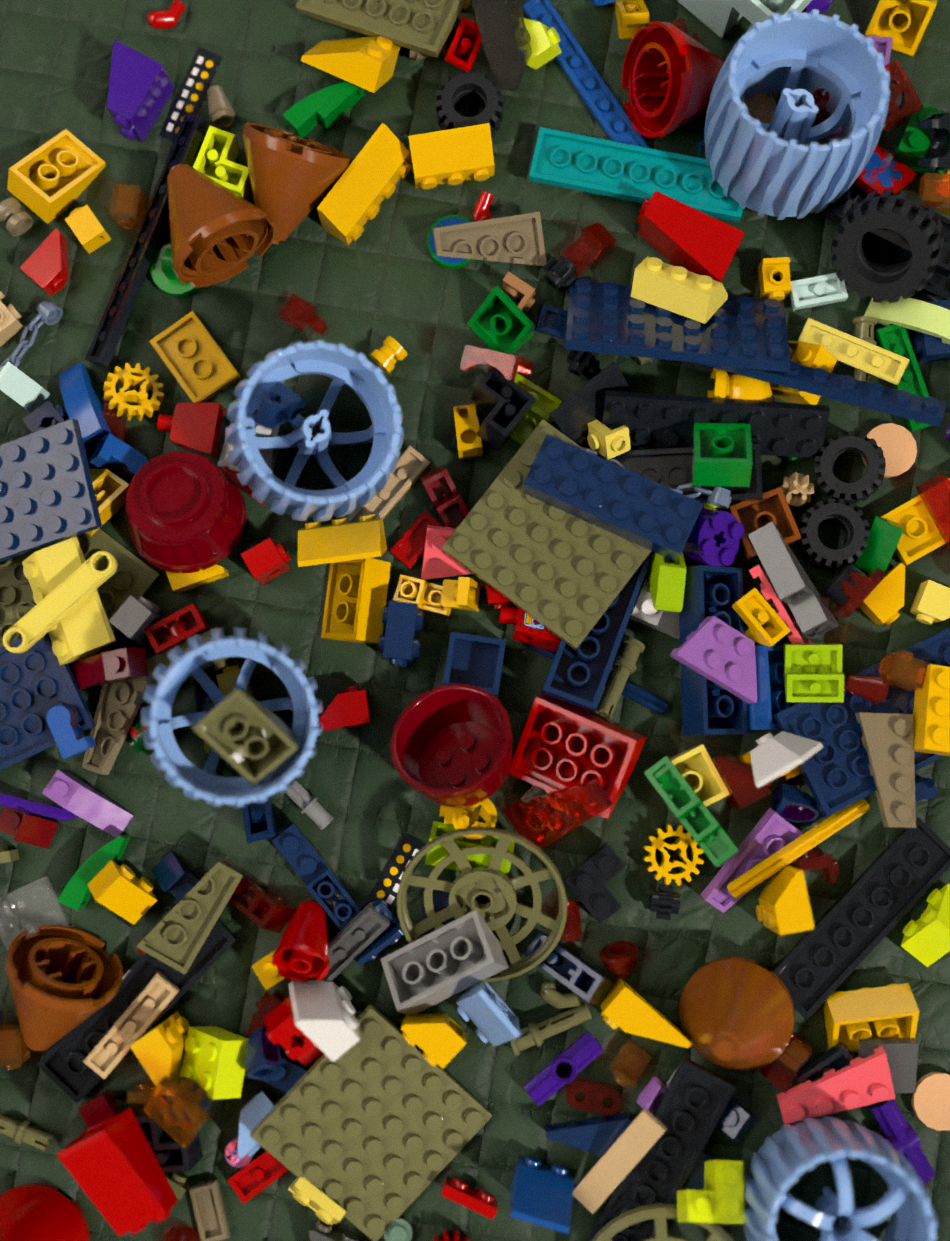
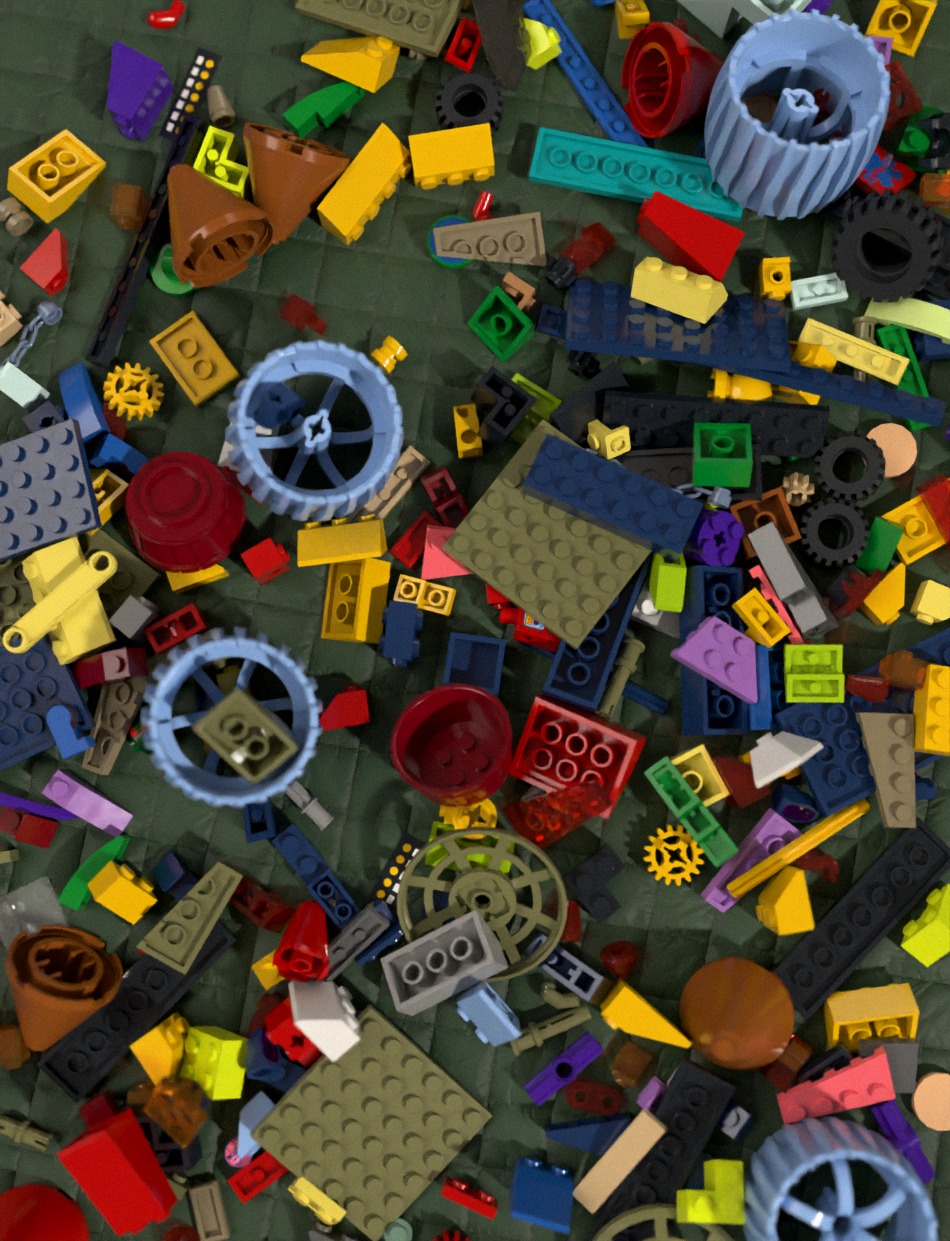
(87, 228): yellow brick -> none
(131, 1025): tan tile -> none
(194, 427): red torso -> none
(436, 1035): yellow slope -> none
(461, 594): yellow slope -> none
(505, 363): clear red piece -> none
(664, 902): black gear -> none

